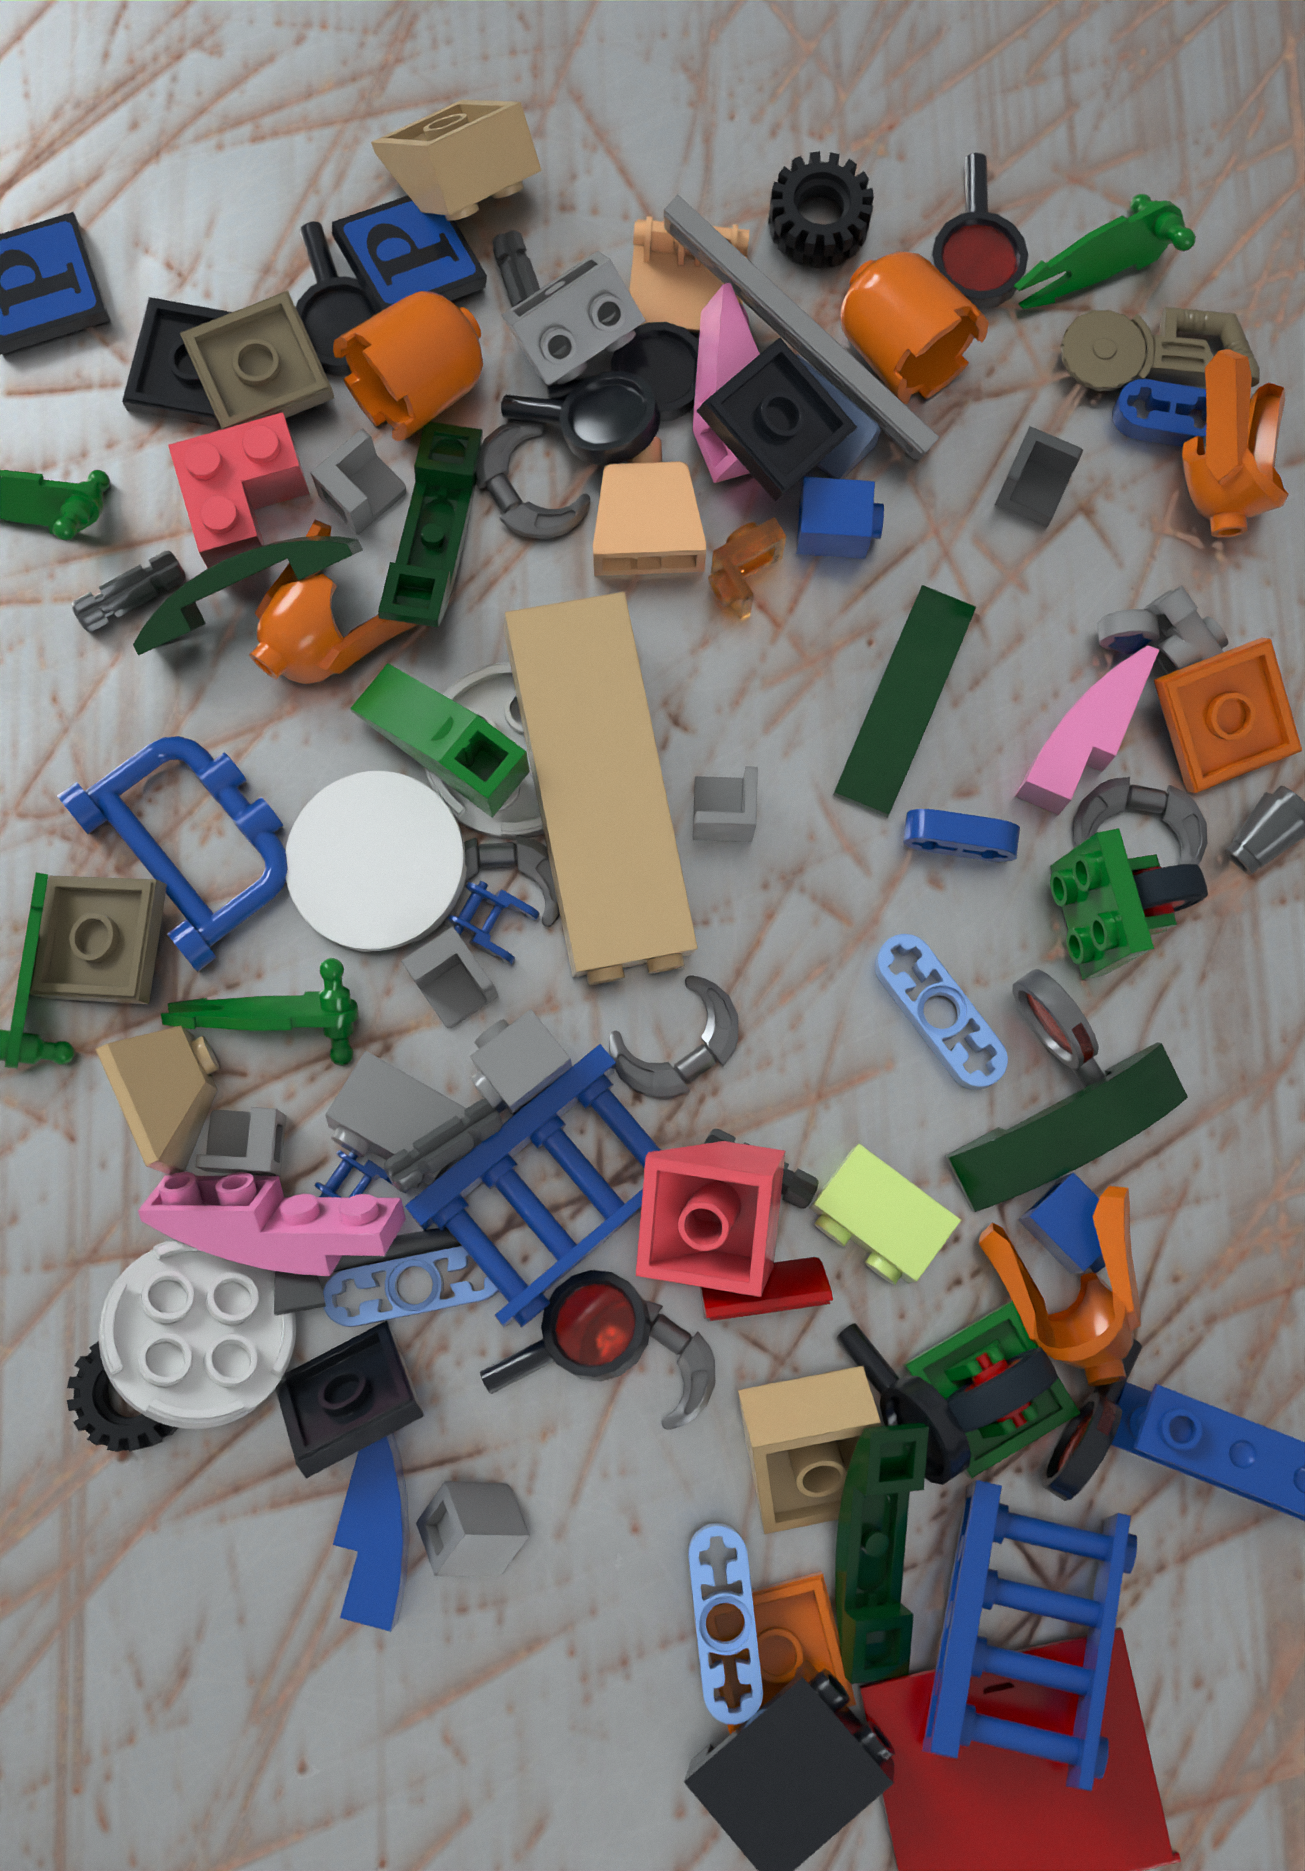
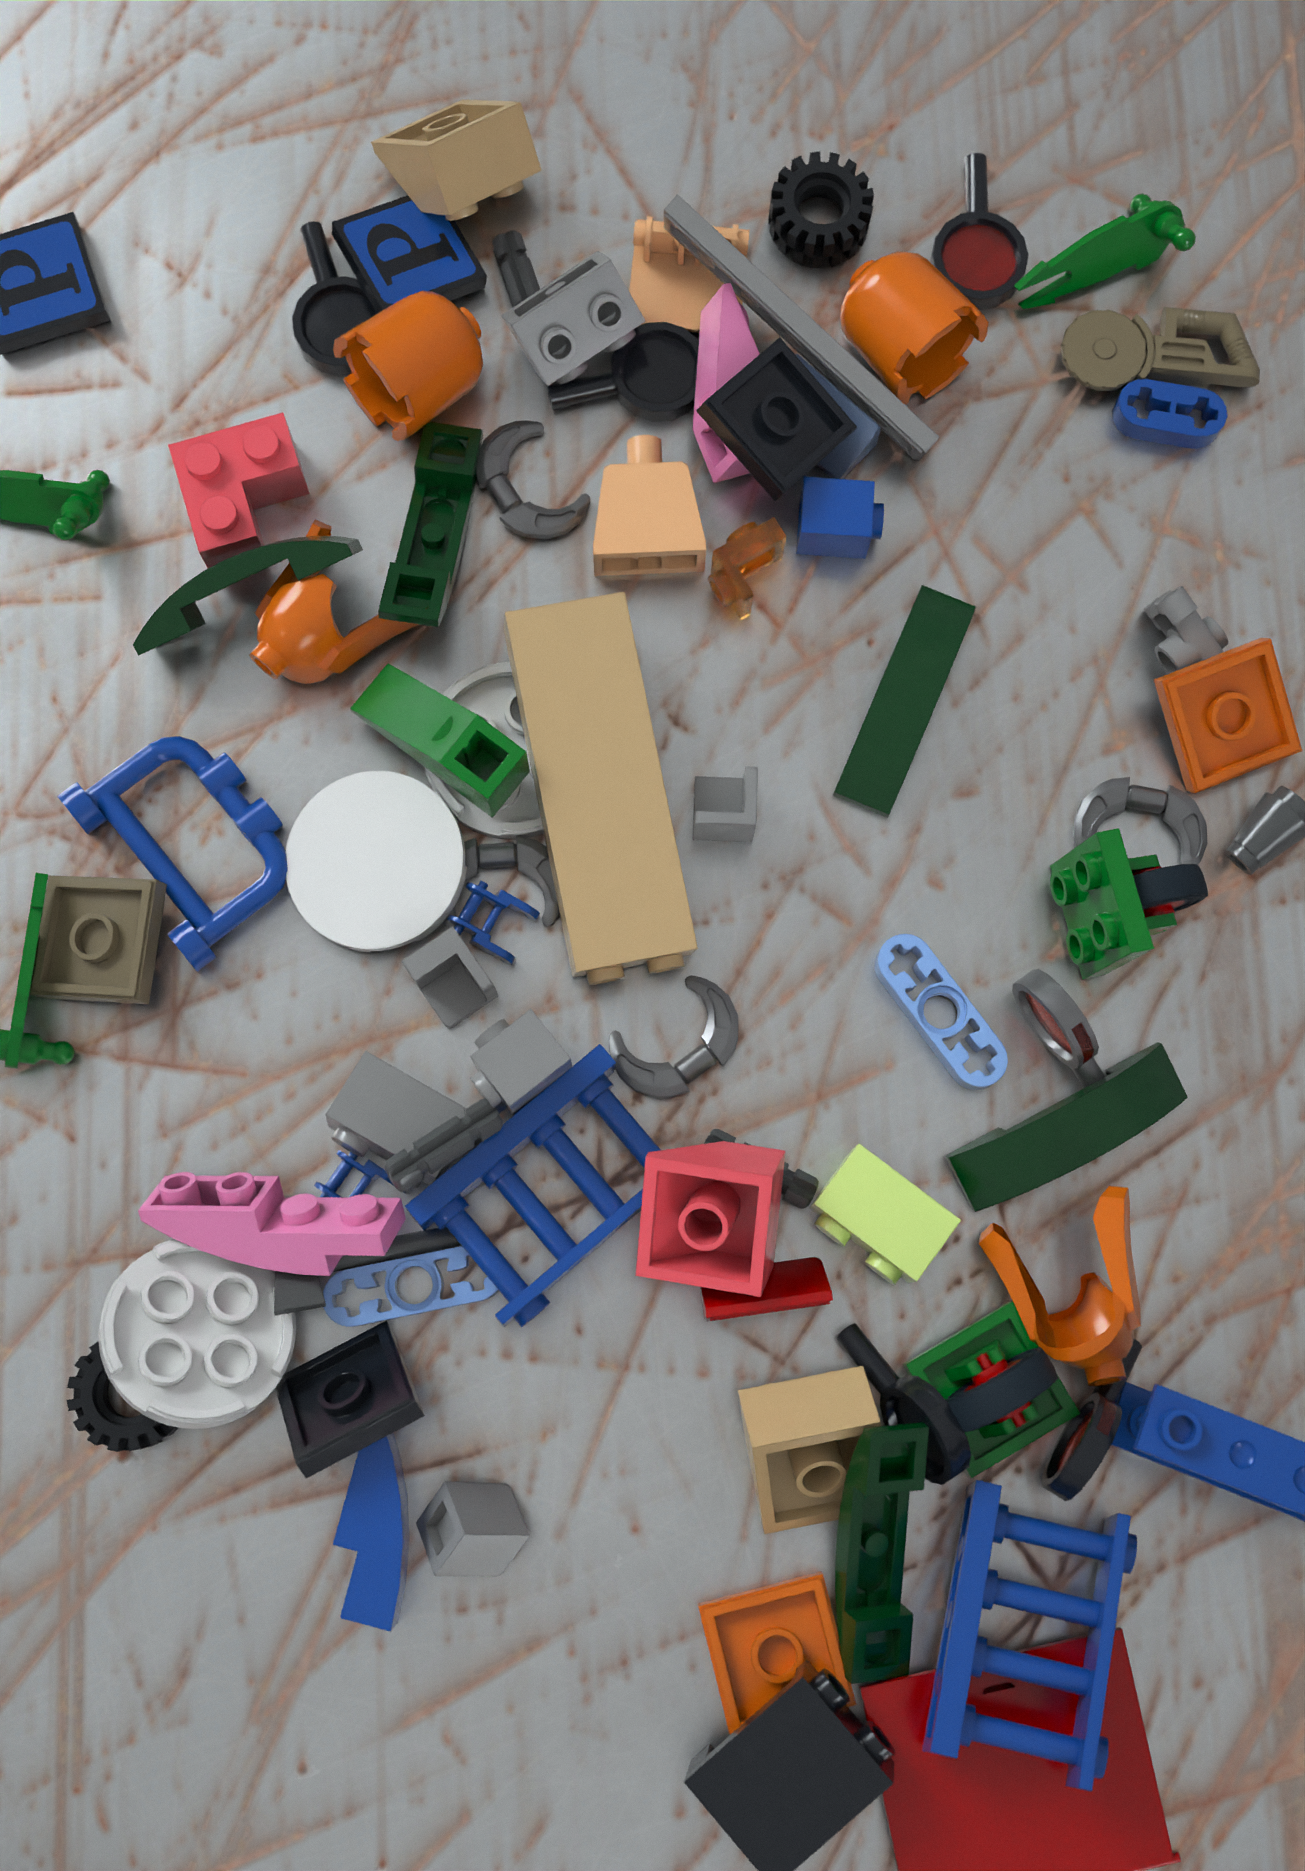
(128, 591): dark grey axle -> none
(162, 372): black tile -> none
(163, 1092): tan slope -> none
(244, 1142): light grey panel -> none
(257, 362): dark tan tile -> none
(326, 1008): green piece -> none
(357, 483): light grey panel -> none
(589, 1329): piece -> none
(601, 418): black piece -> none
(695, 1363): flat silver piece -> none
(747, 1670): light blue beam -> none
(961, 835): blue beam -> none
(1039, 476): dark grey panel -> none
(1066, 1225): blue brick -> none
(1087, 734): bright pink slope -> none
(1128, 630): light grey tile -> none
(1242, 434): orange piece -> none

